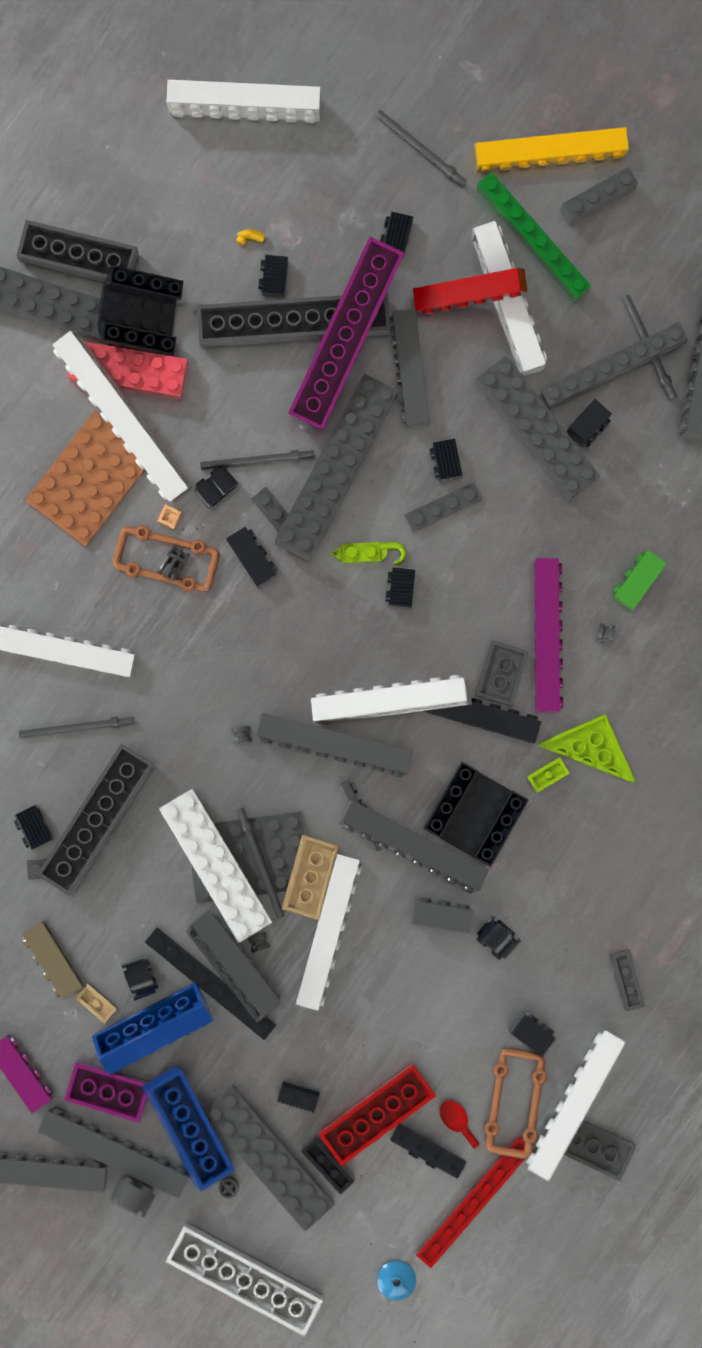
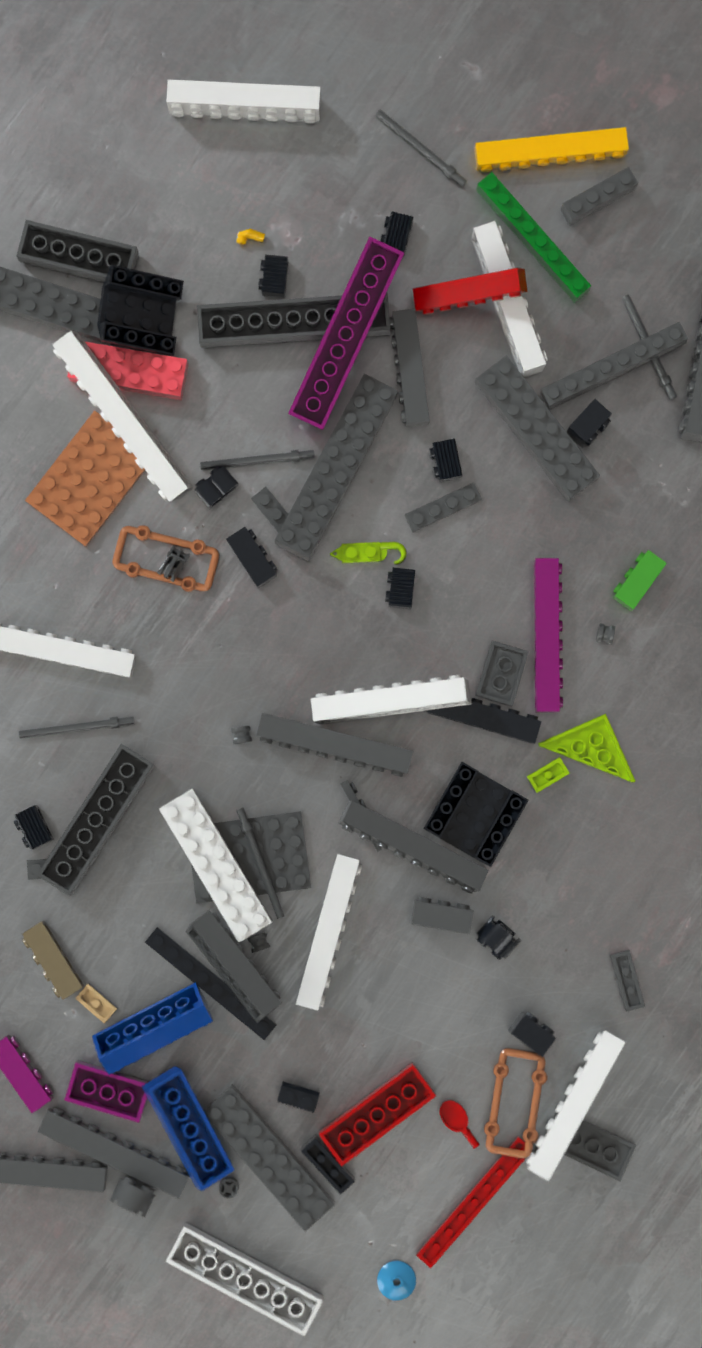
(139, 978): black brick -> none
(169, 516): light nougat tile -> none
(310, 877): tan tile -> none
(427, 1150): black bracket -> none

